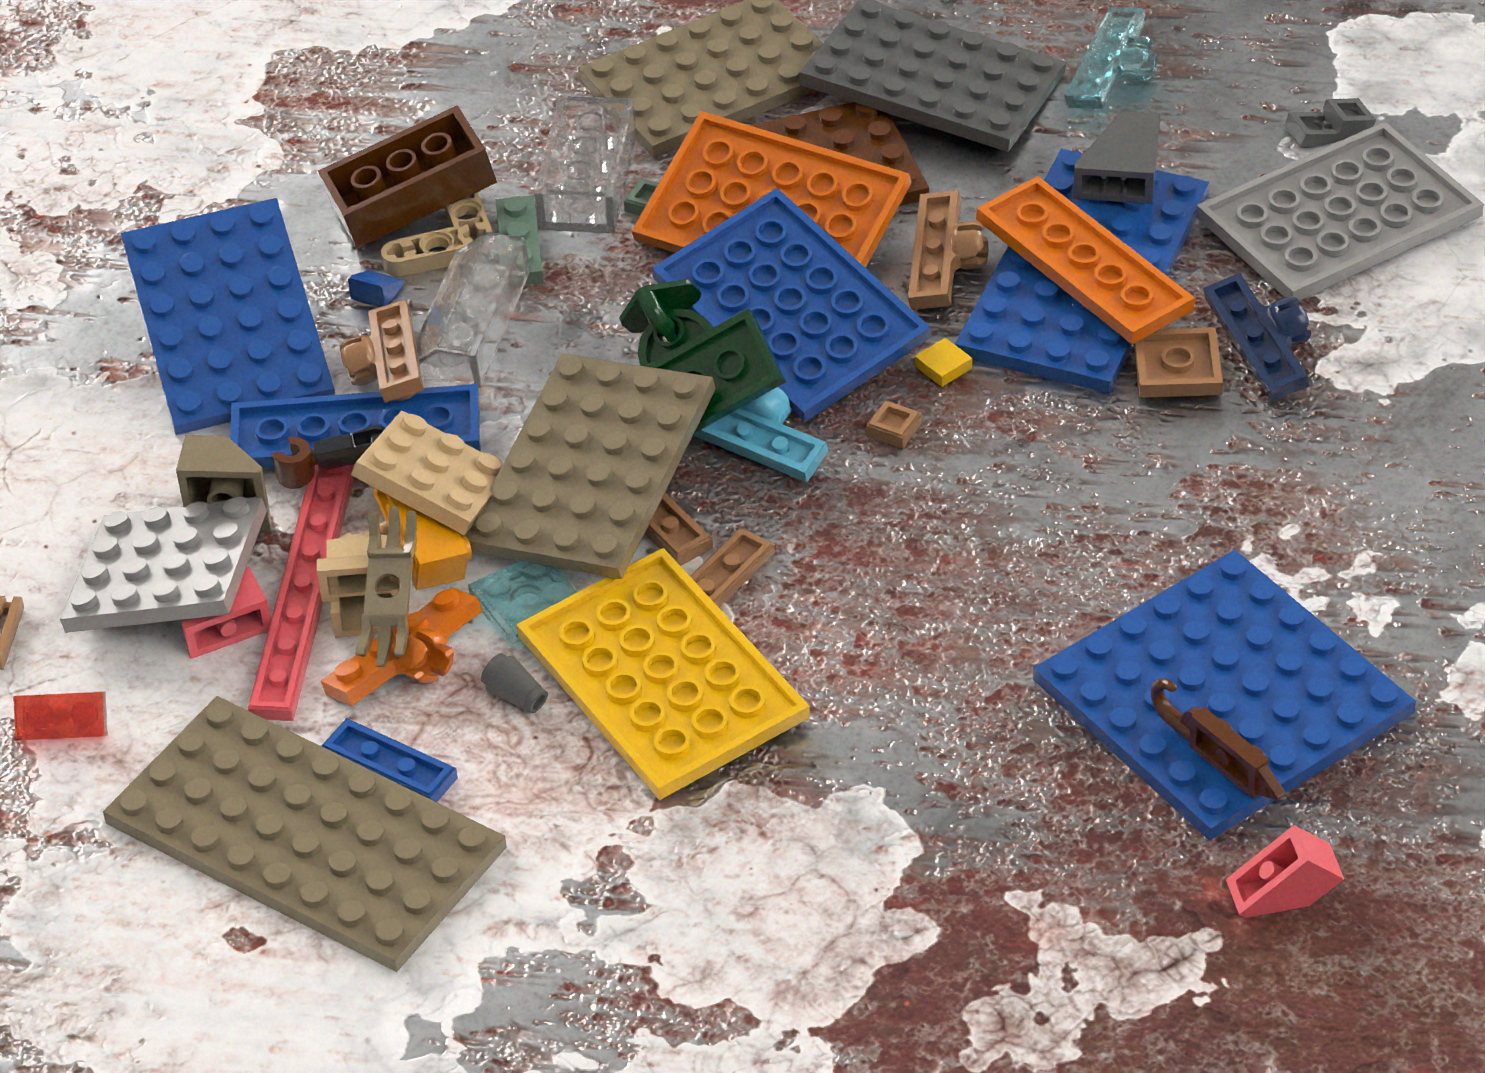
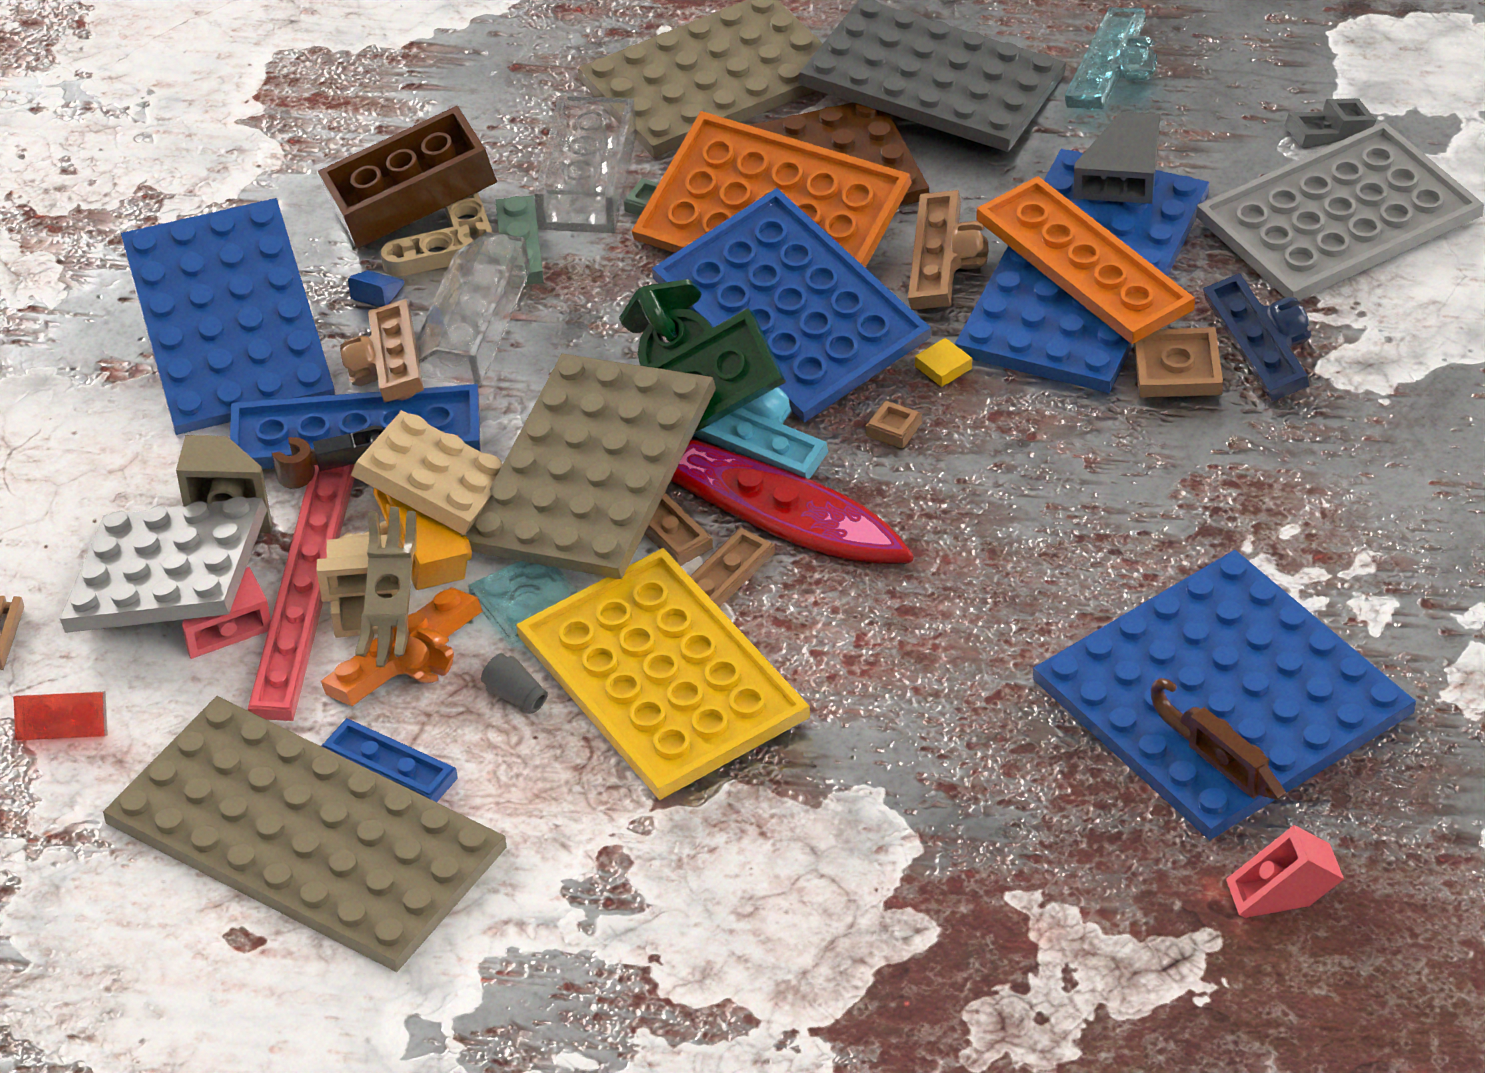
(789, 505): none -> red piece

